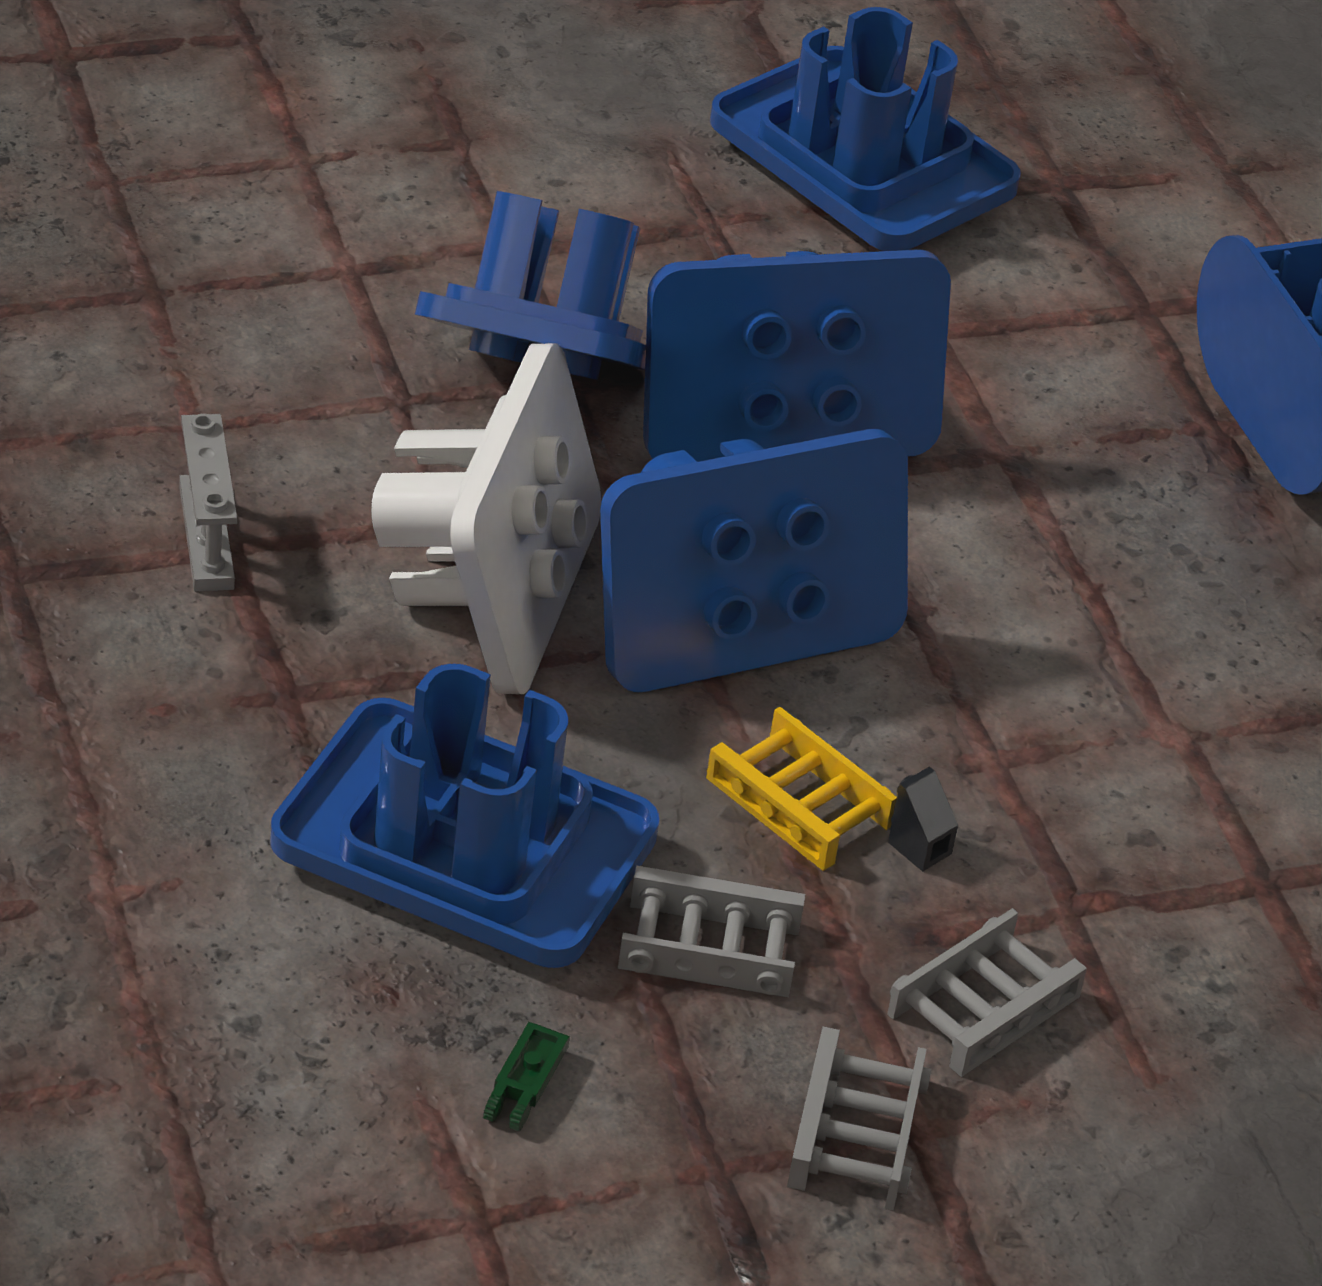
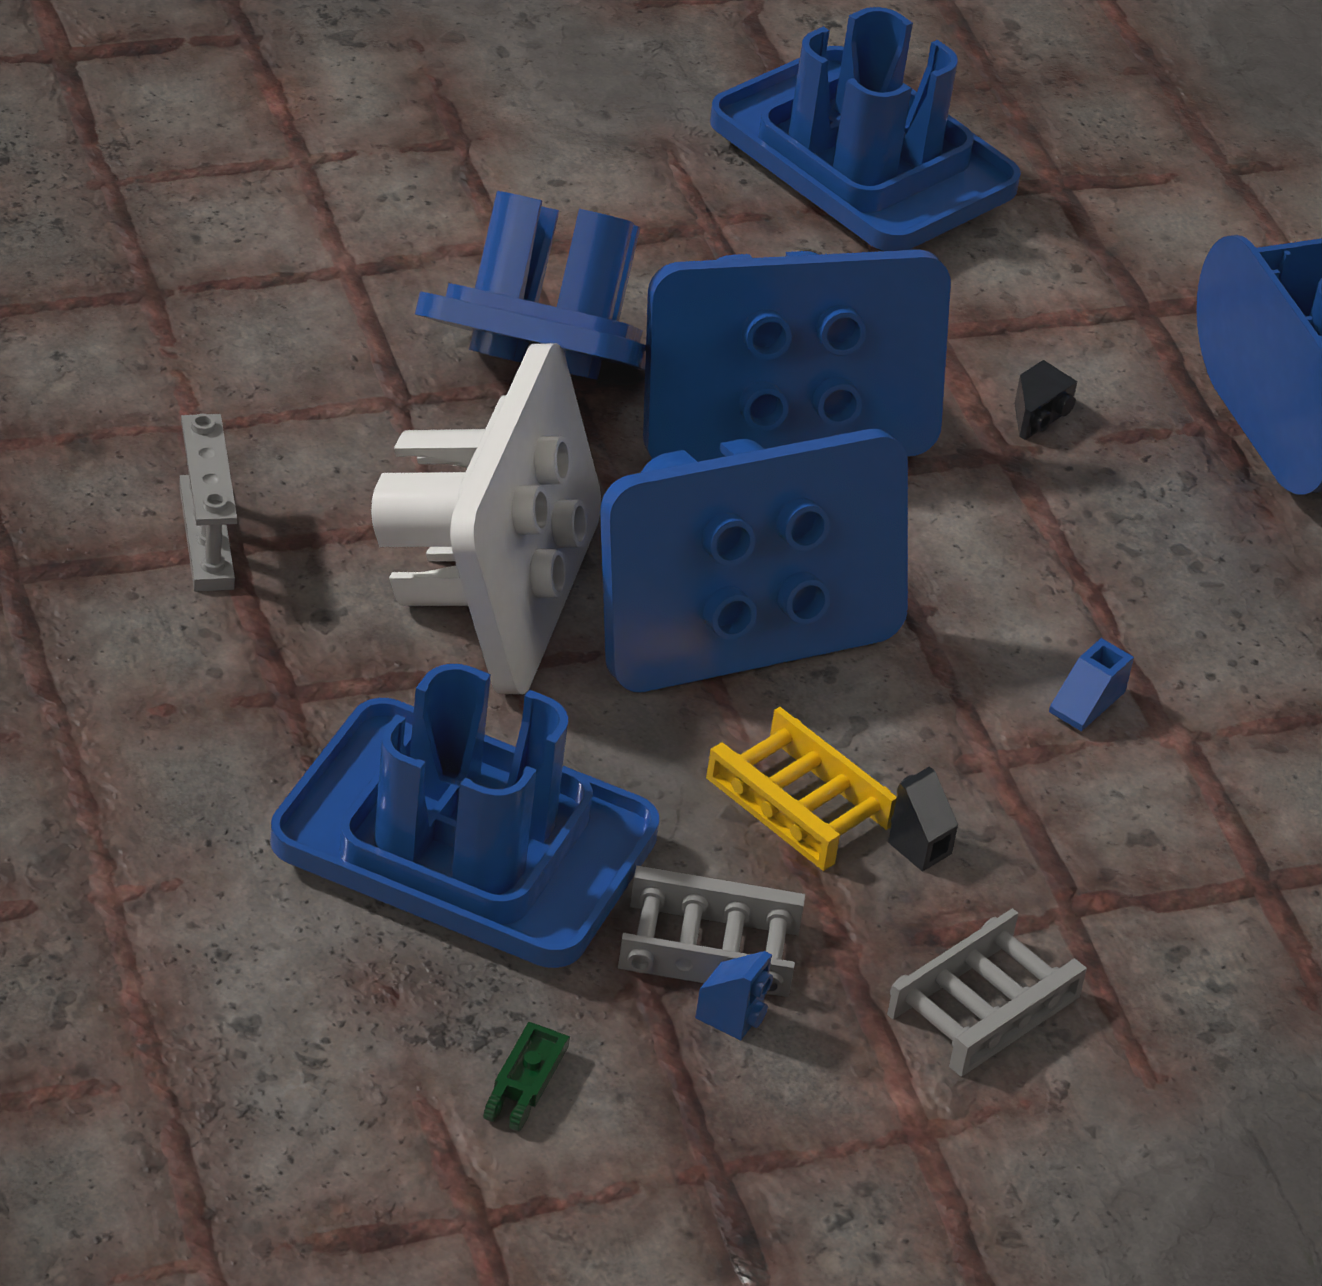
(735, 994): none -> blue slope
(818, 1125): light grey fence -> none
(1042, 398): none -> black slope
(1092, 684): none -> blue slope

